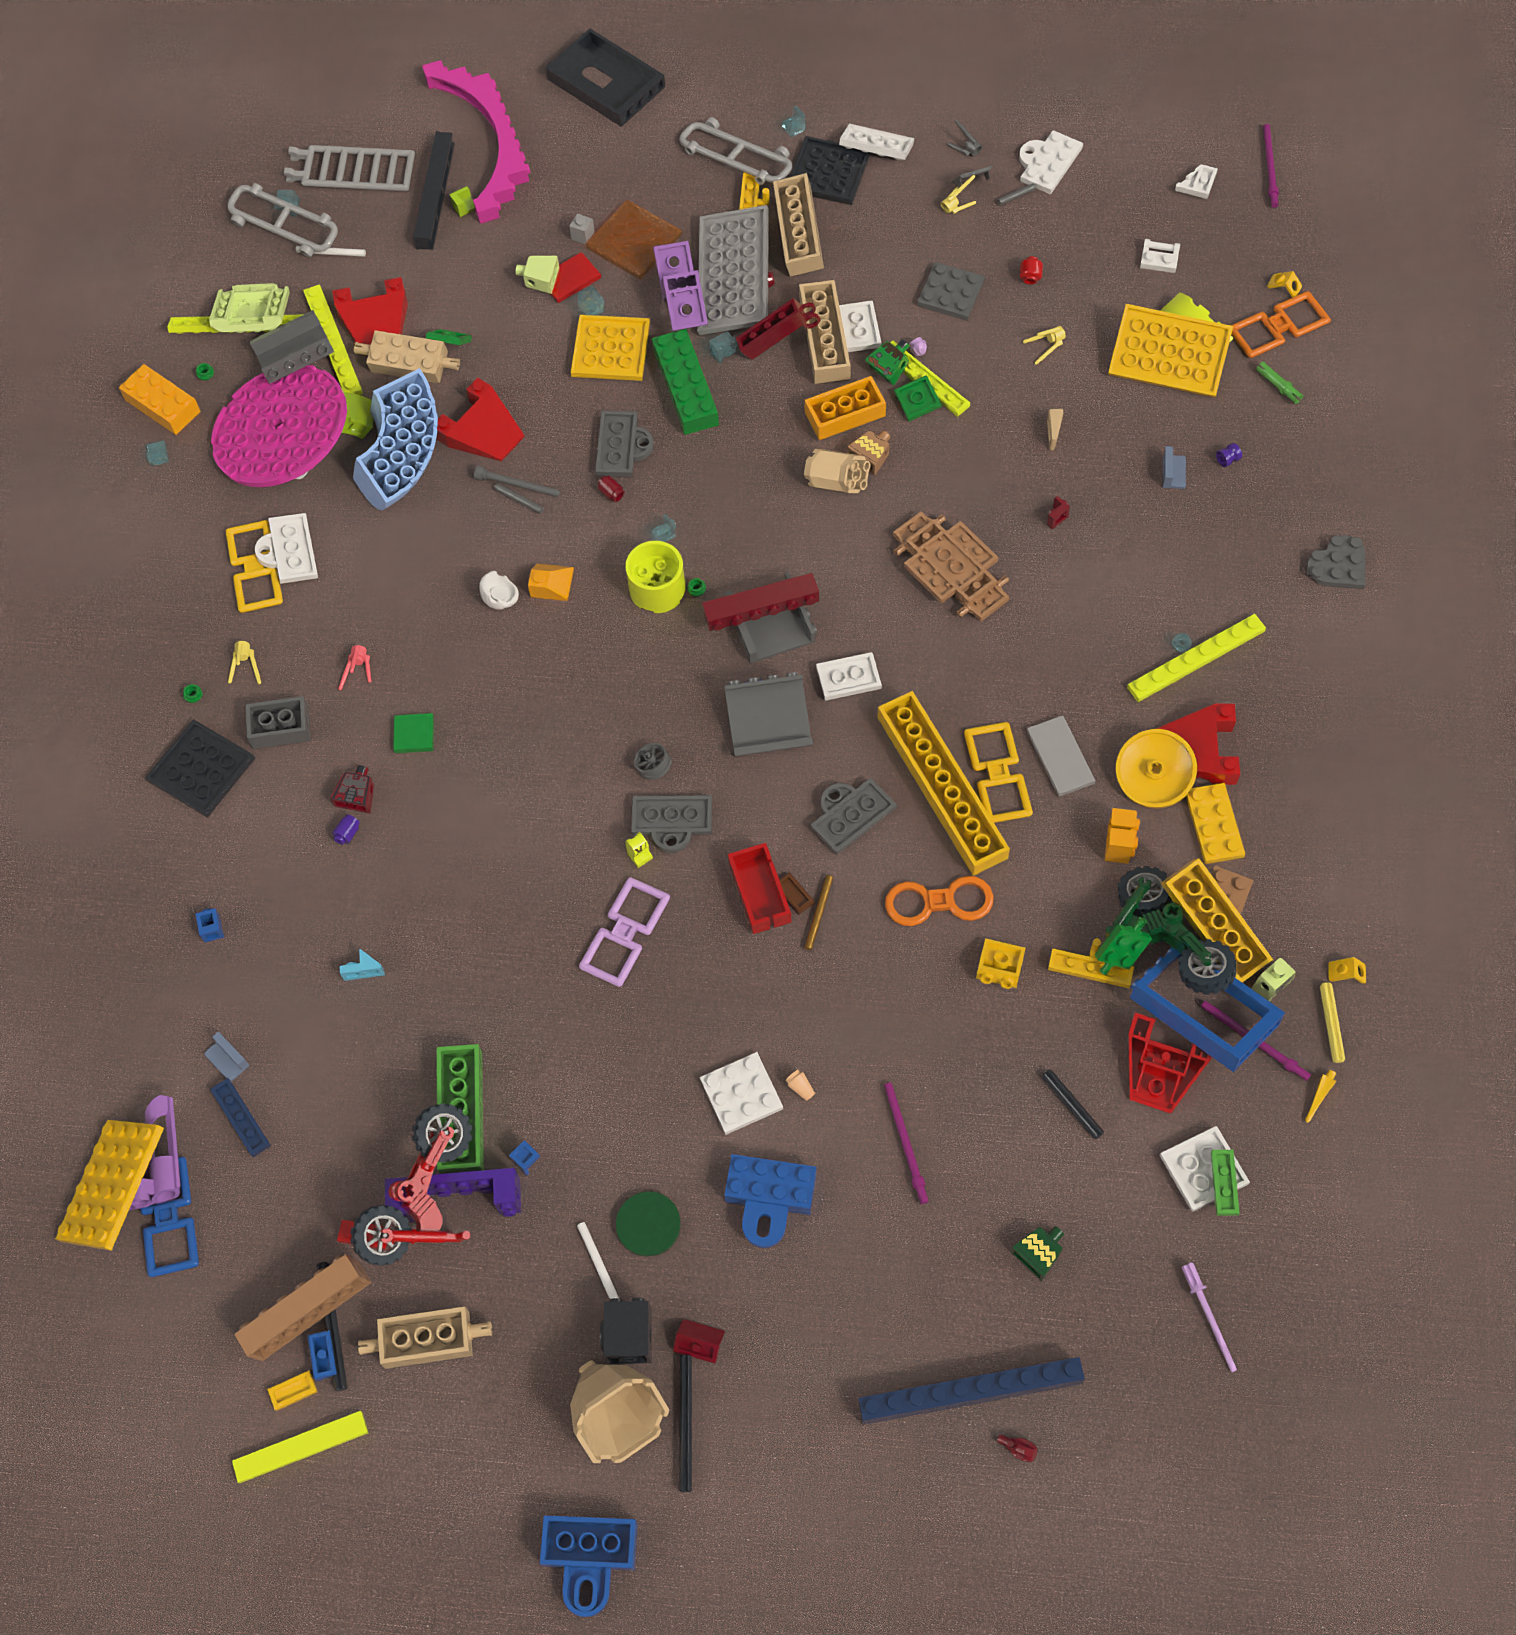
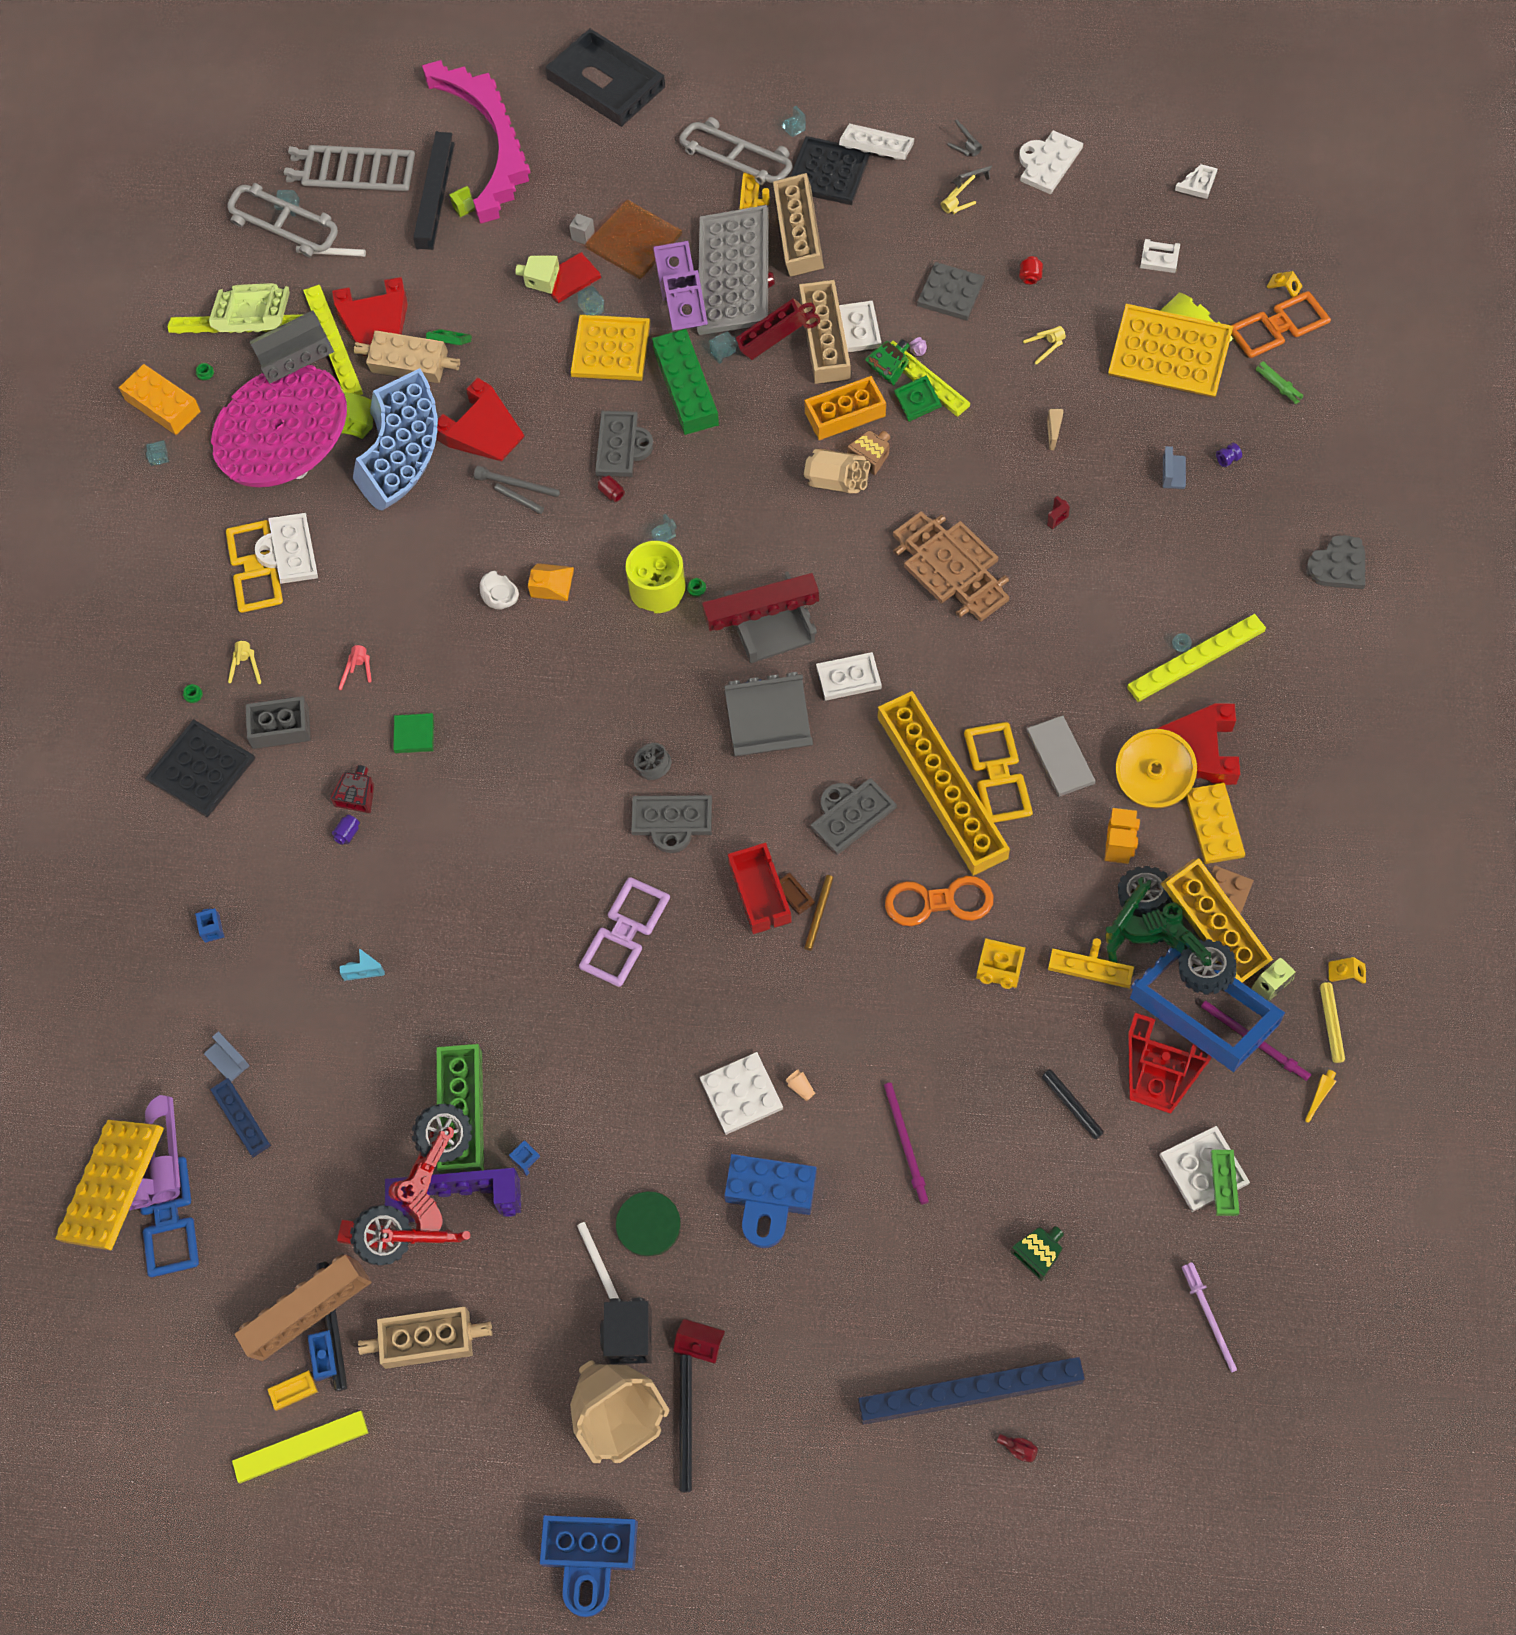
(638, 850): neon yellow leg -> none
(1016, 194): dark grey piece -> none
(1123, 946): green plate -> none
(1273, 190): magenta bar -> none

